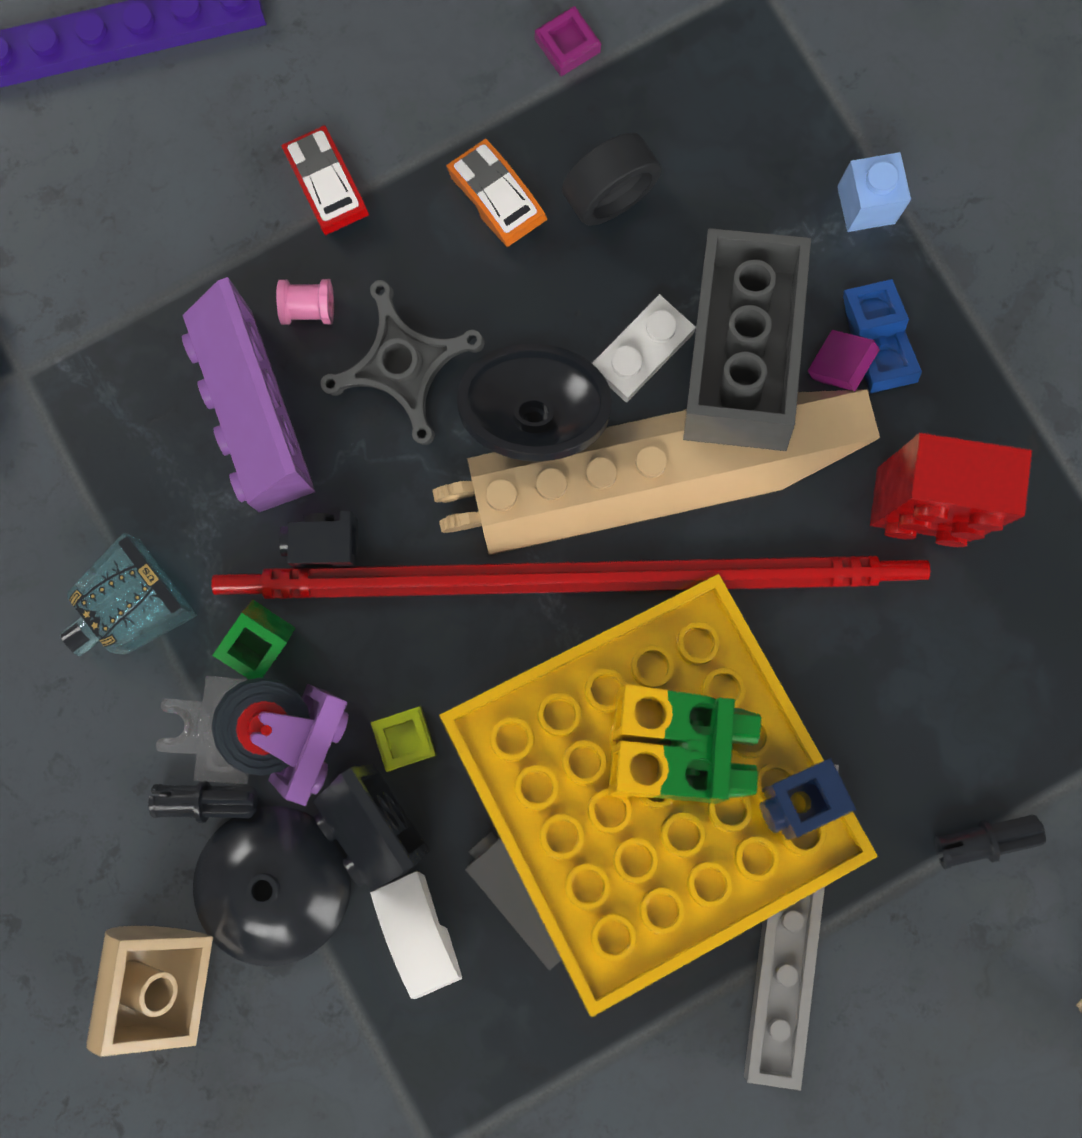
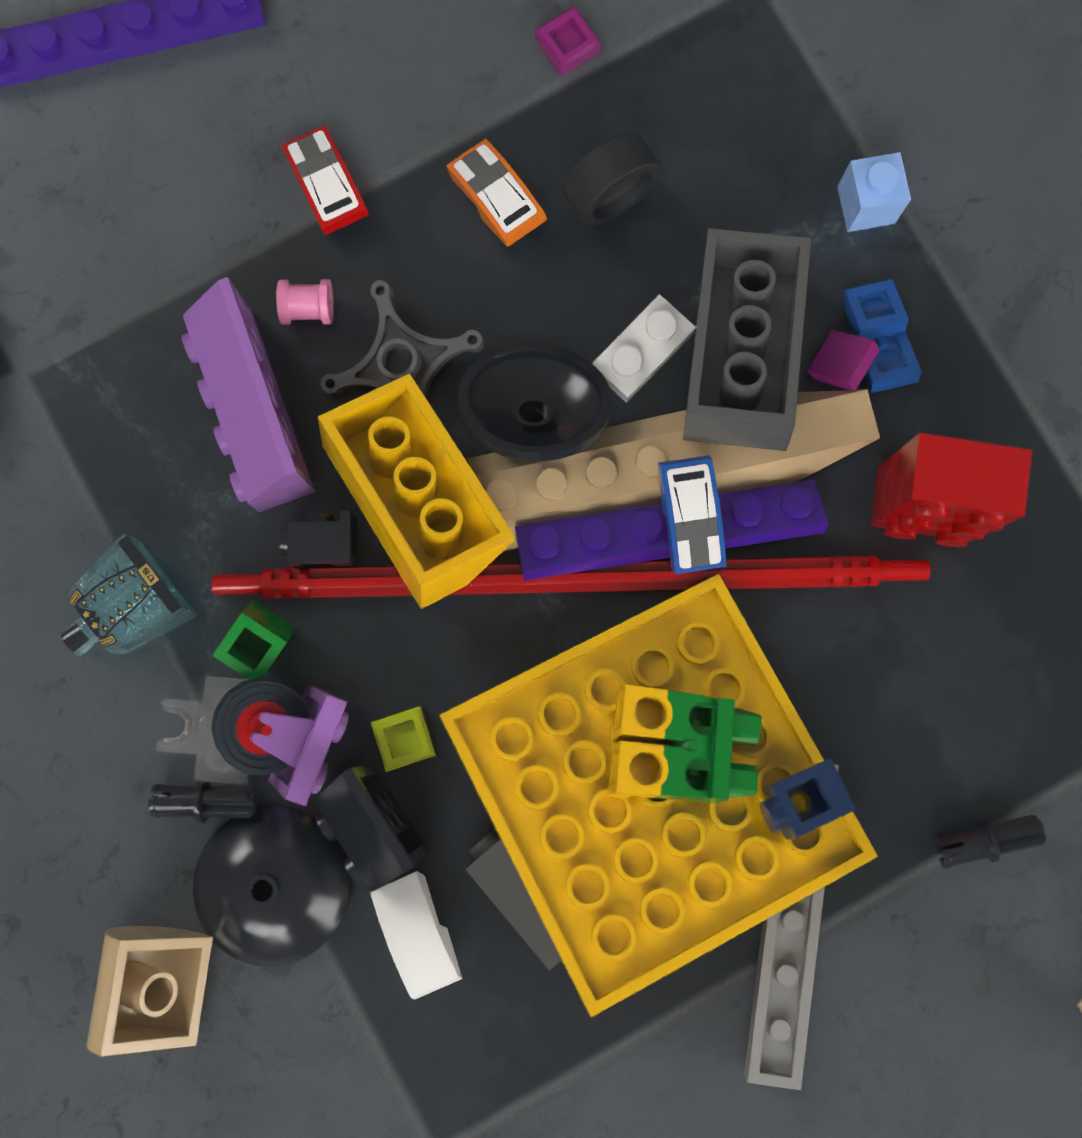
(414, 489): none -> yellow slope
(642, 531): none -> dark purple plate
(692, 514): none -> slope

